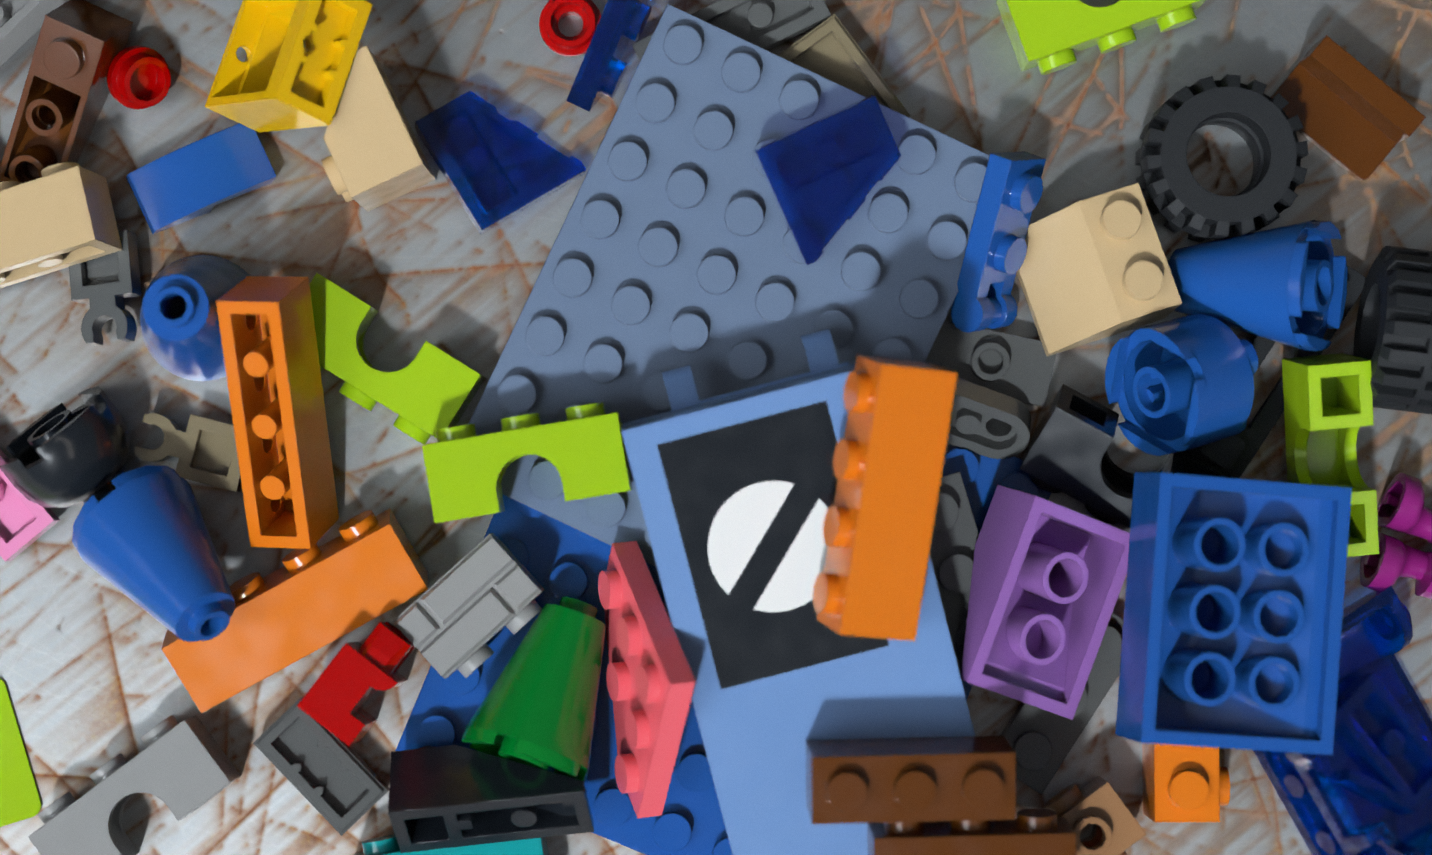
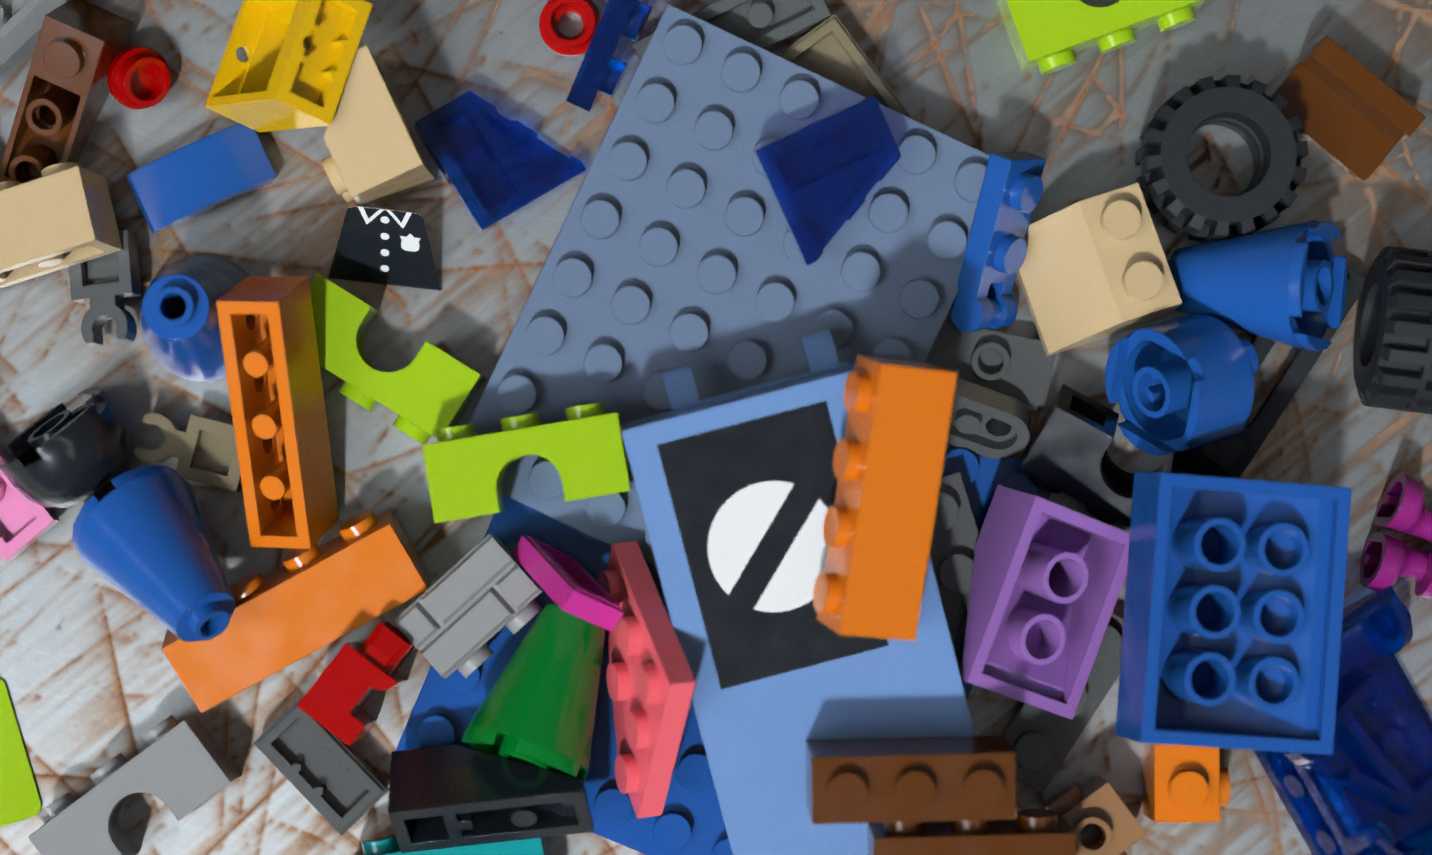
(384, 249): none -> black sticker
(567, 582): none -> dark pink tile
(1323, 411): lime arch -> none

